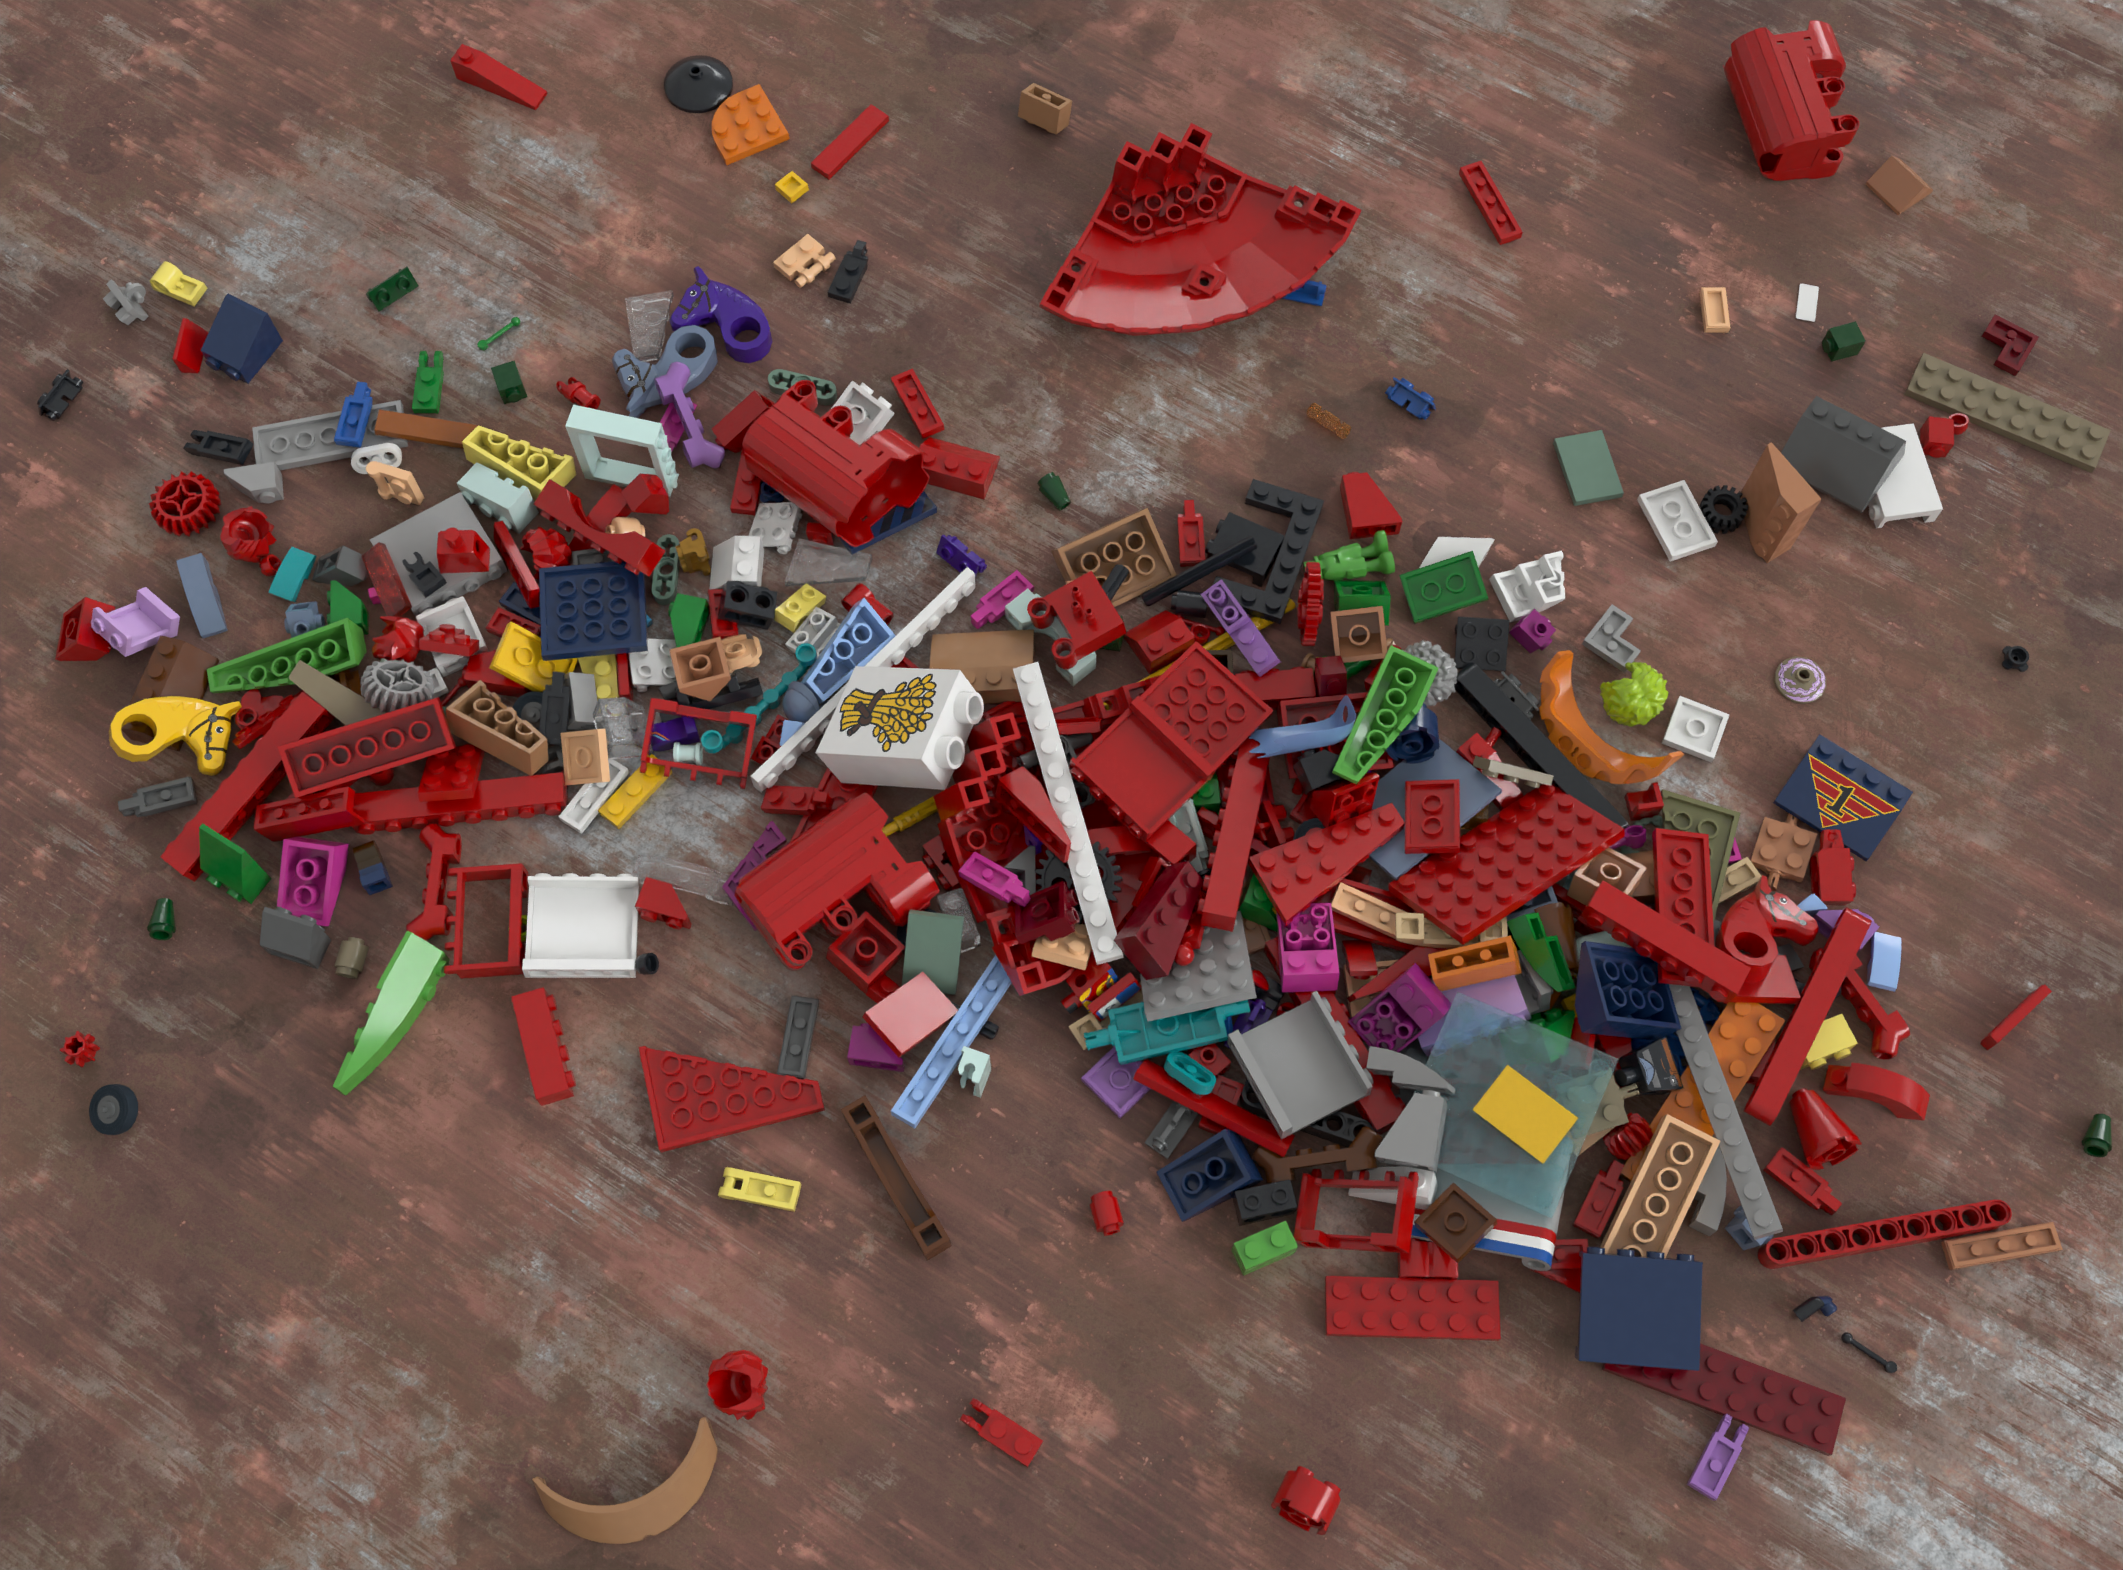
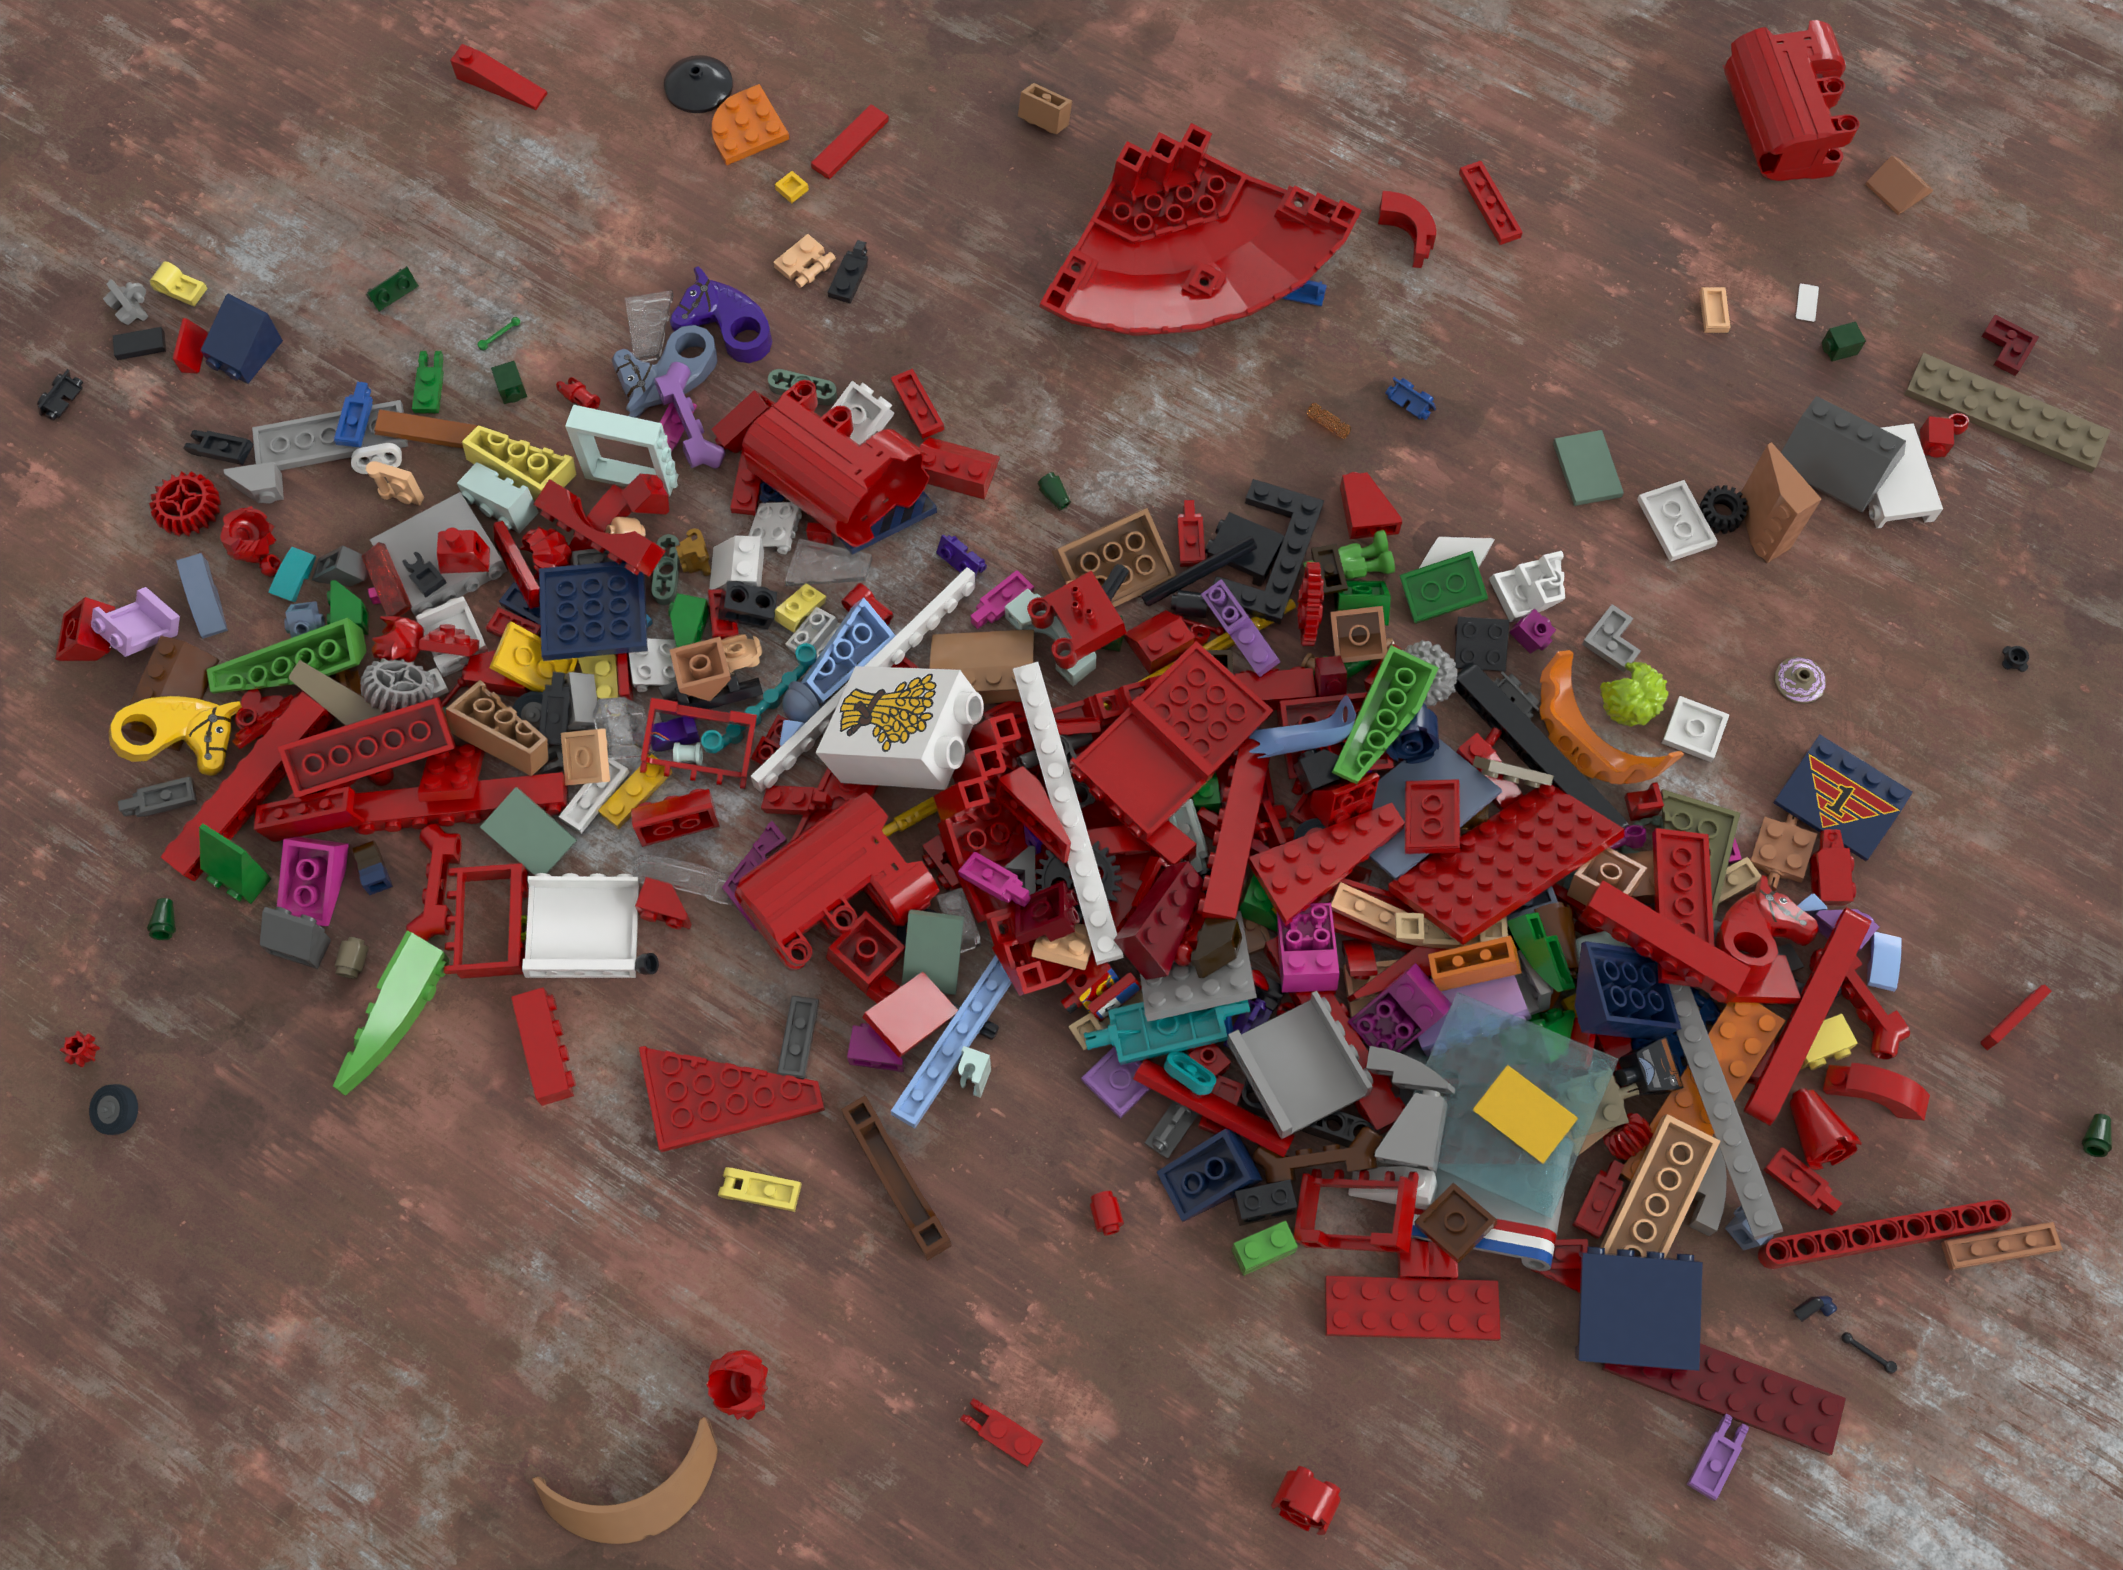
(139, 343): none -> black tile
(528, 833): none -> sand green tile
(674, 817): none -> red slope
(1216, 946): none -> dark brown slope
(1331, 568): none -> dark brown slope
(1414, 218): none -> red arch

